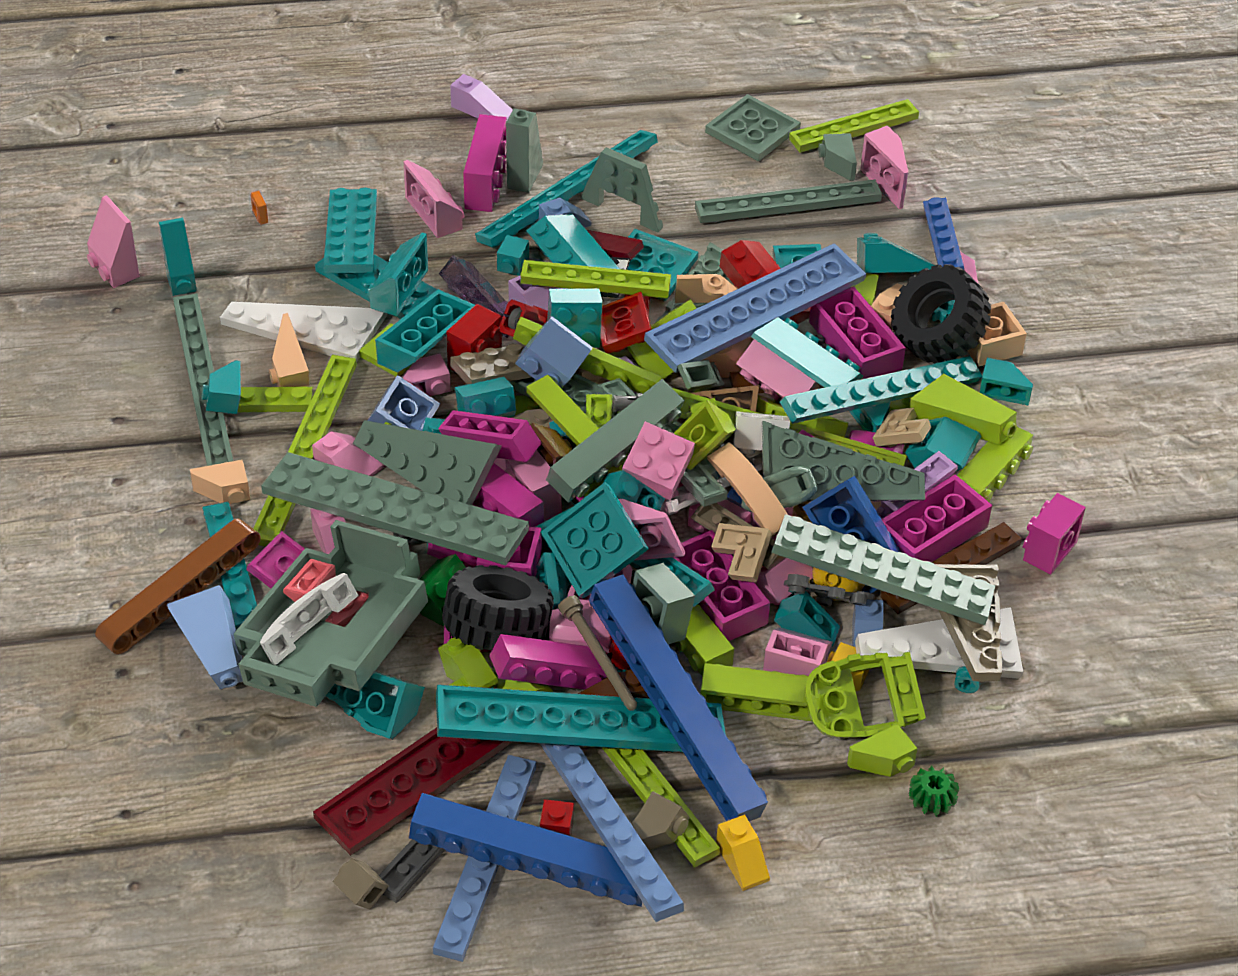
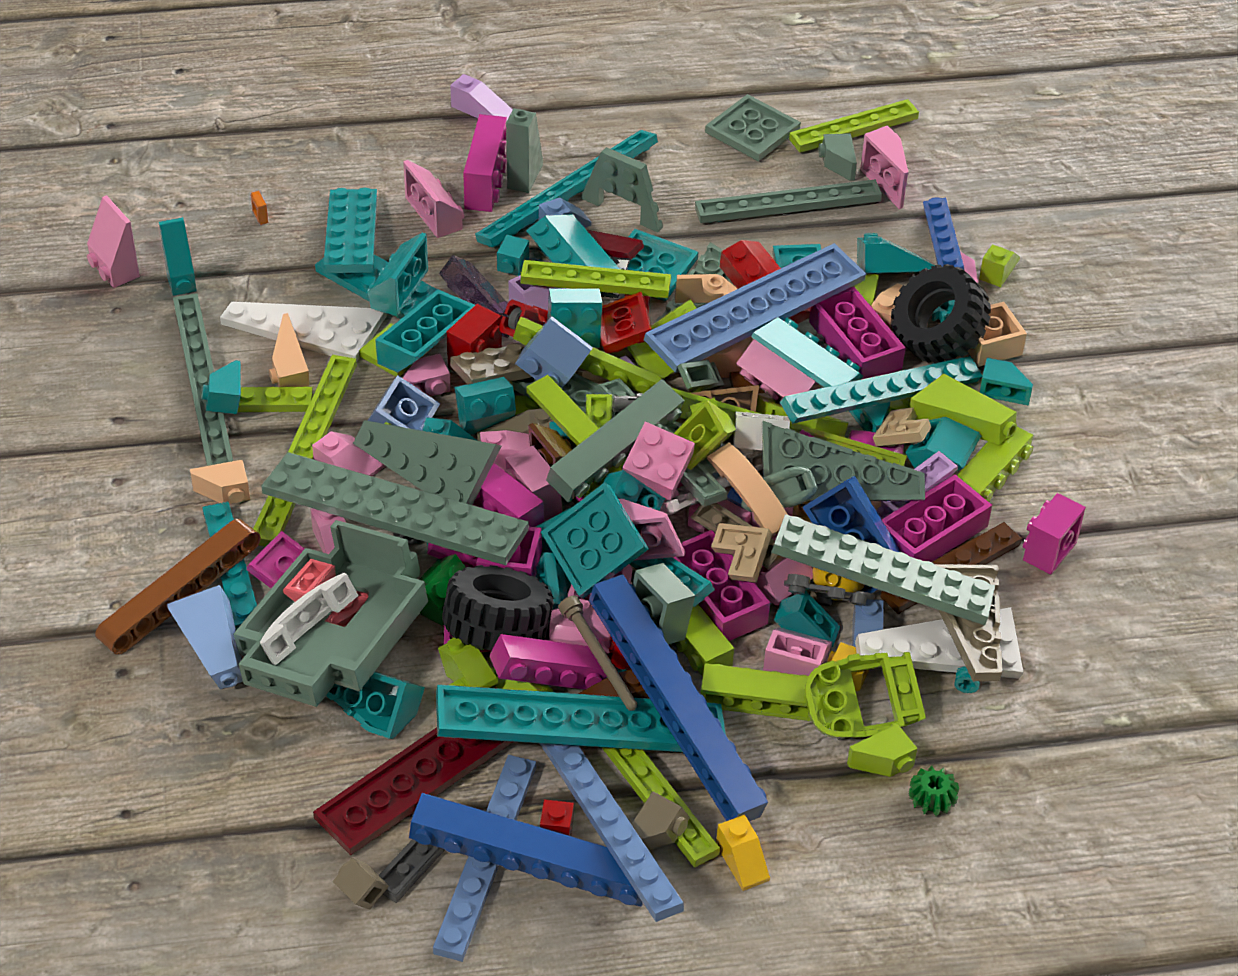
(514, 435): dark pink brick -> none
(997, 265): none -> lime slope

